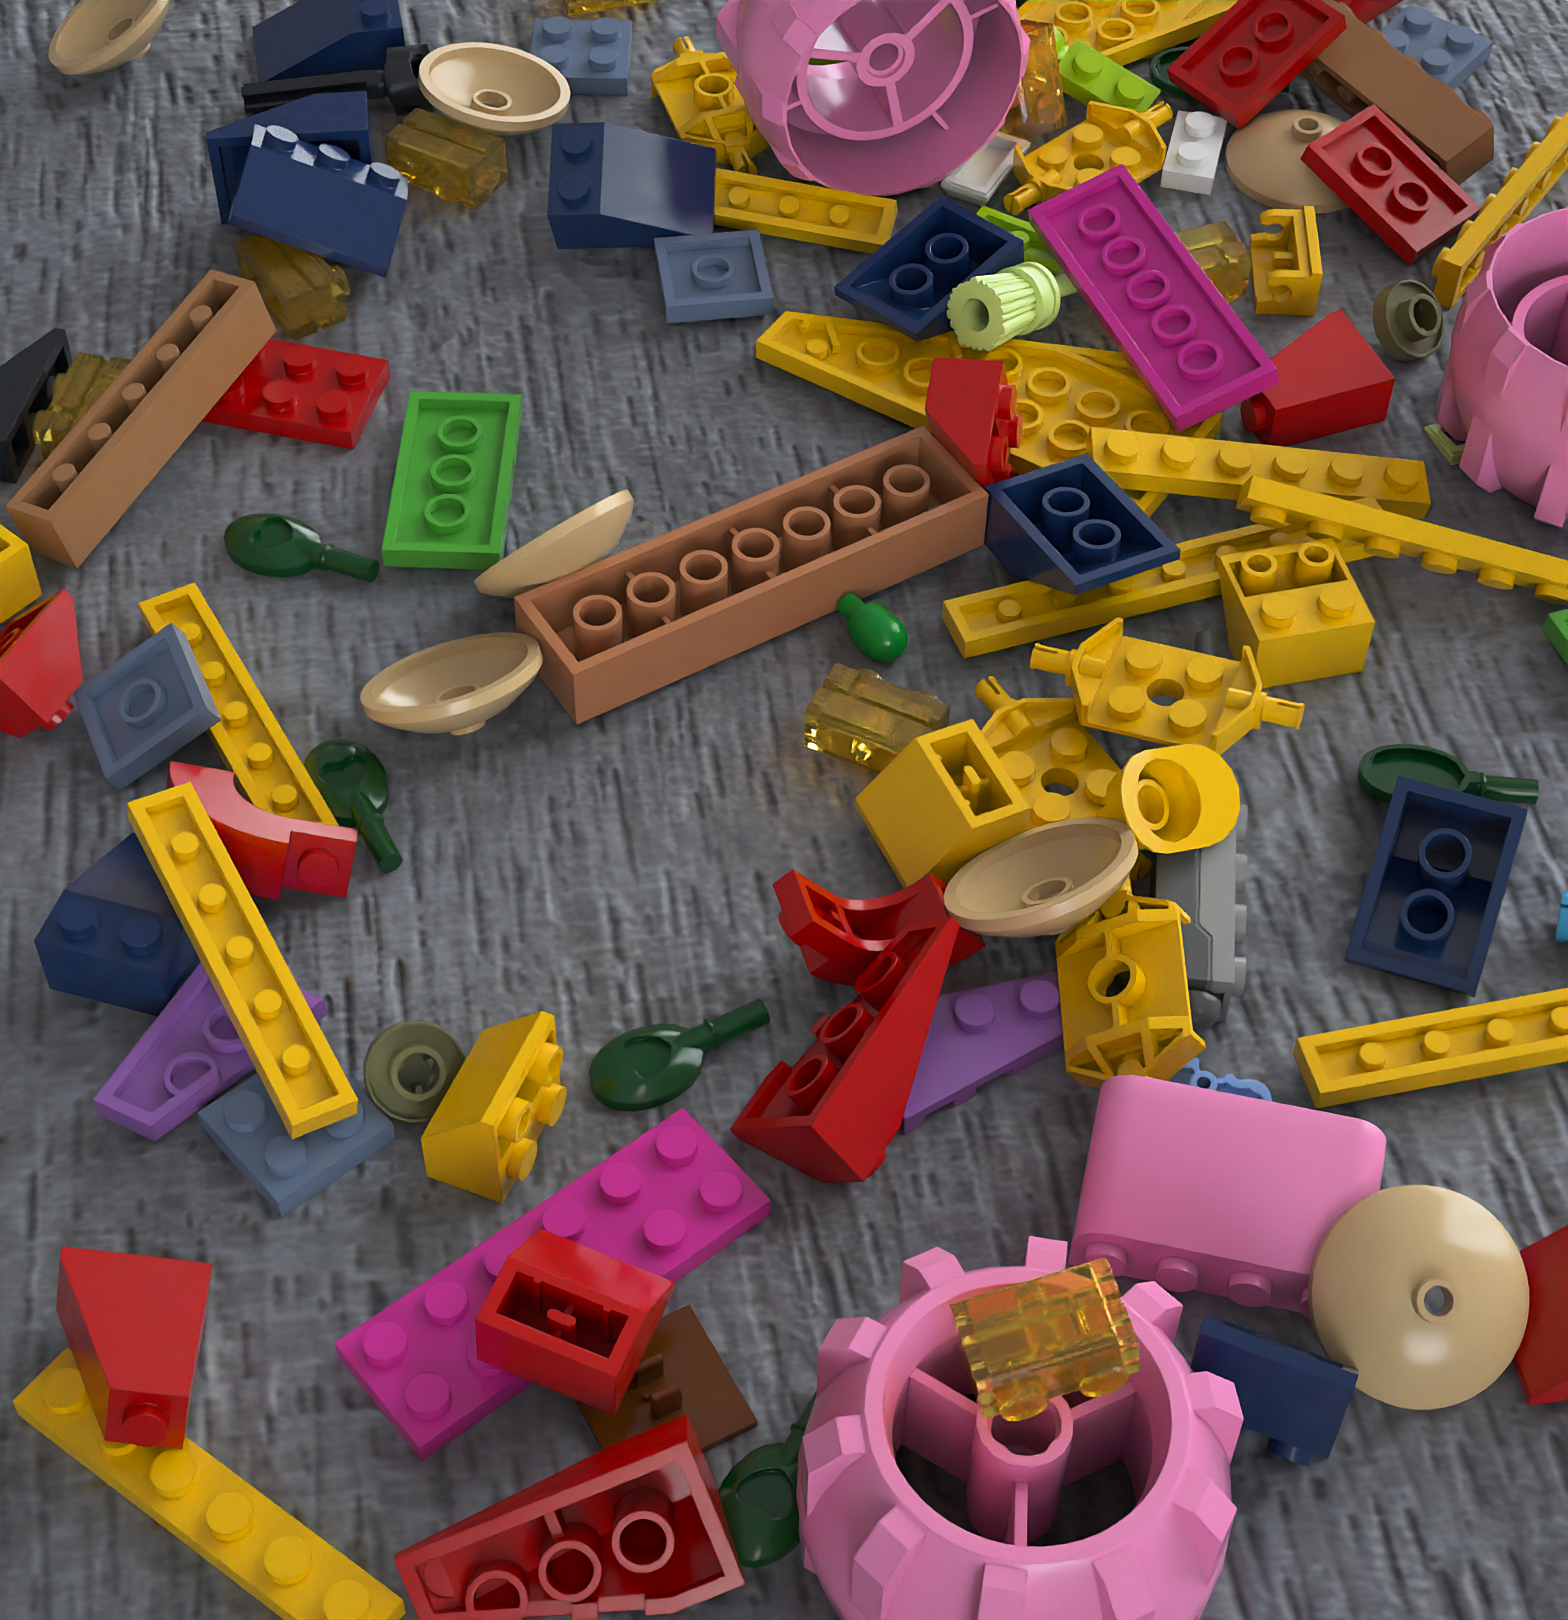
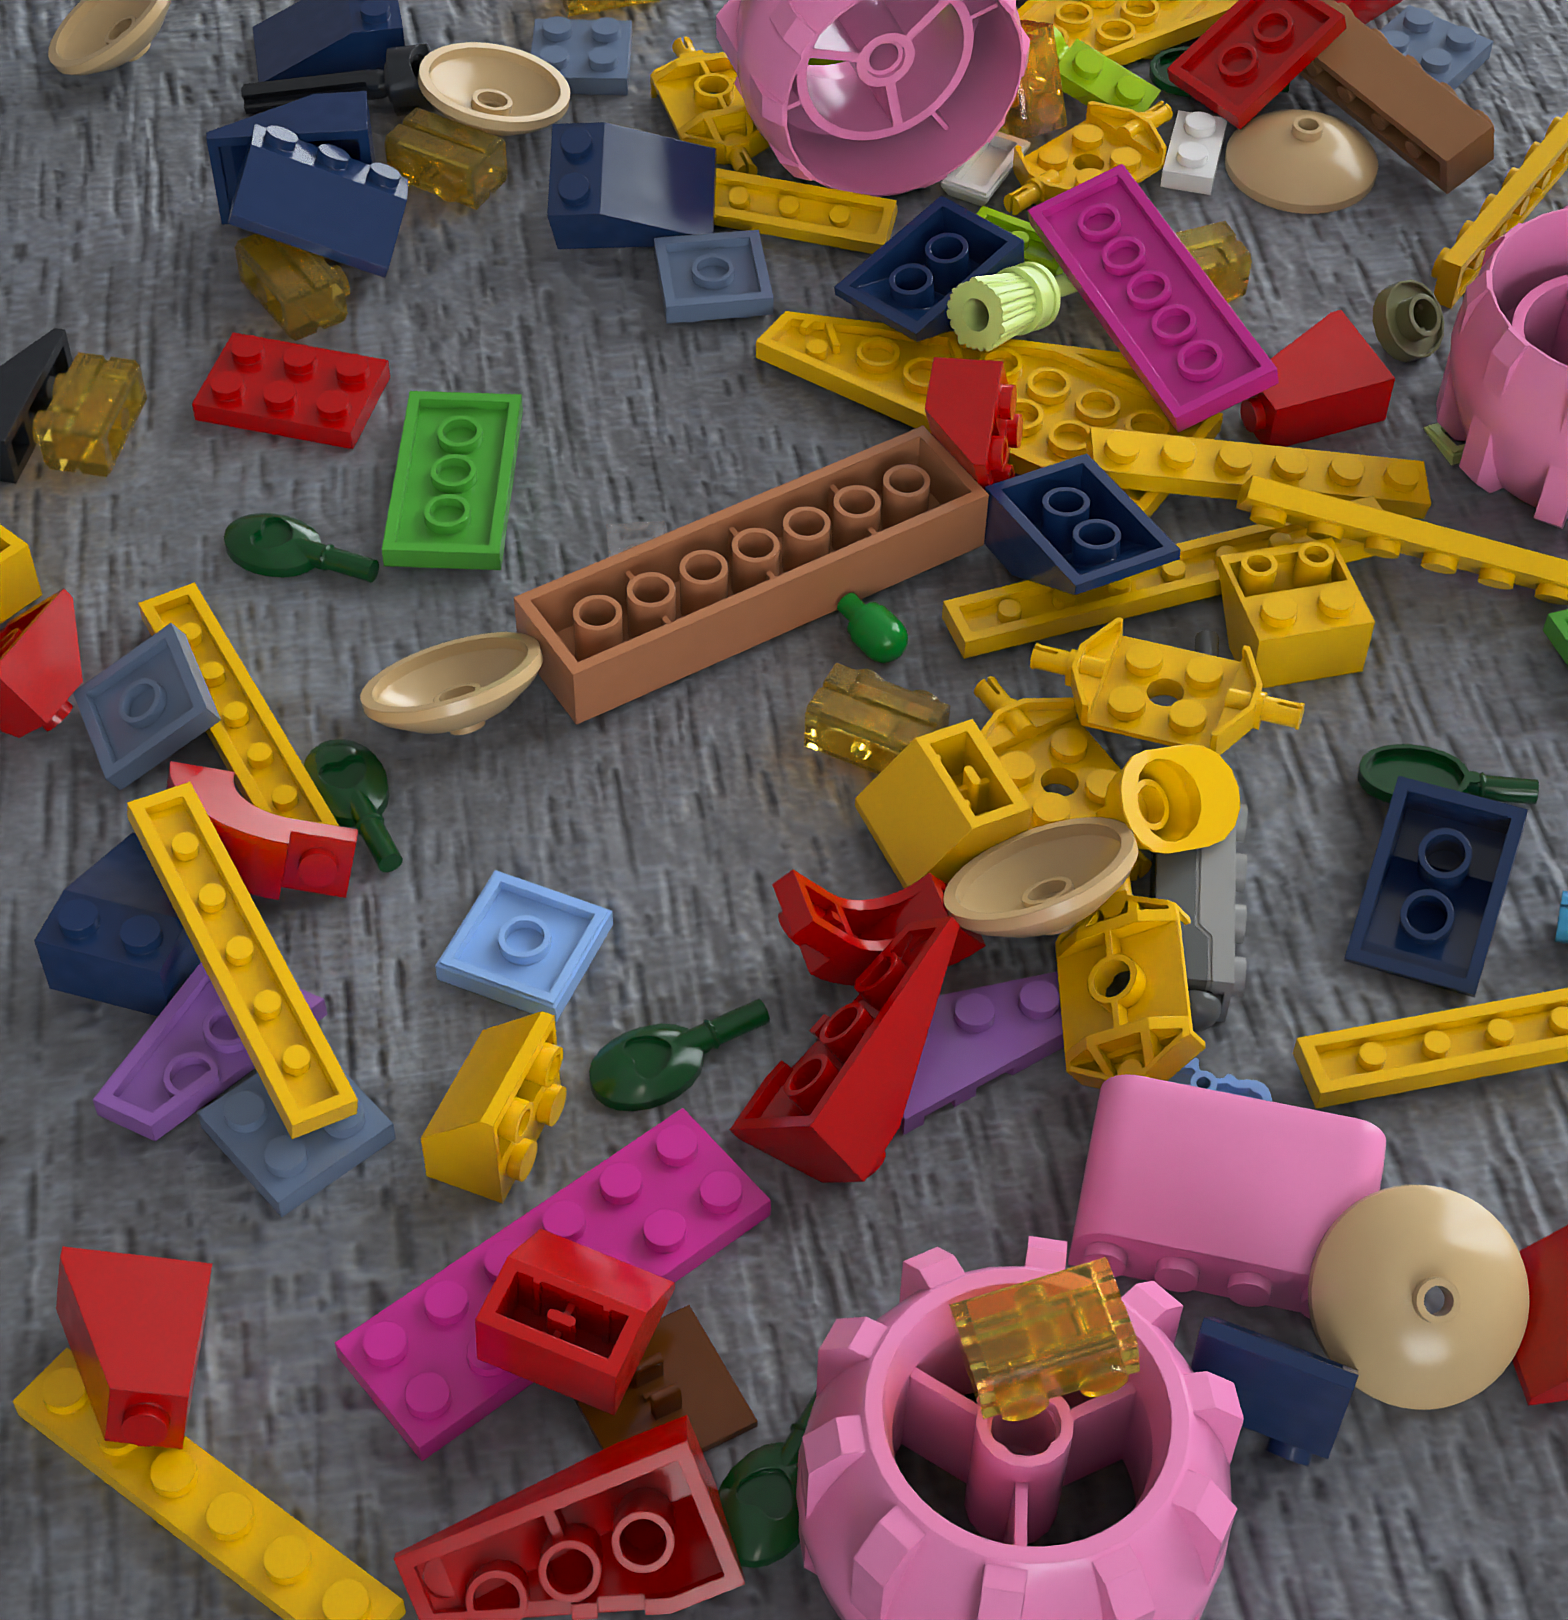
(141, 419): medium nougat brick -> none
(411, 1069): olive plate -> none
(524, 945): none -> light blue tile
(561, 550): tan dish -> none
(1286, 264): yellow hinge -> none
(1390, 183): red plate -> none

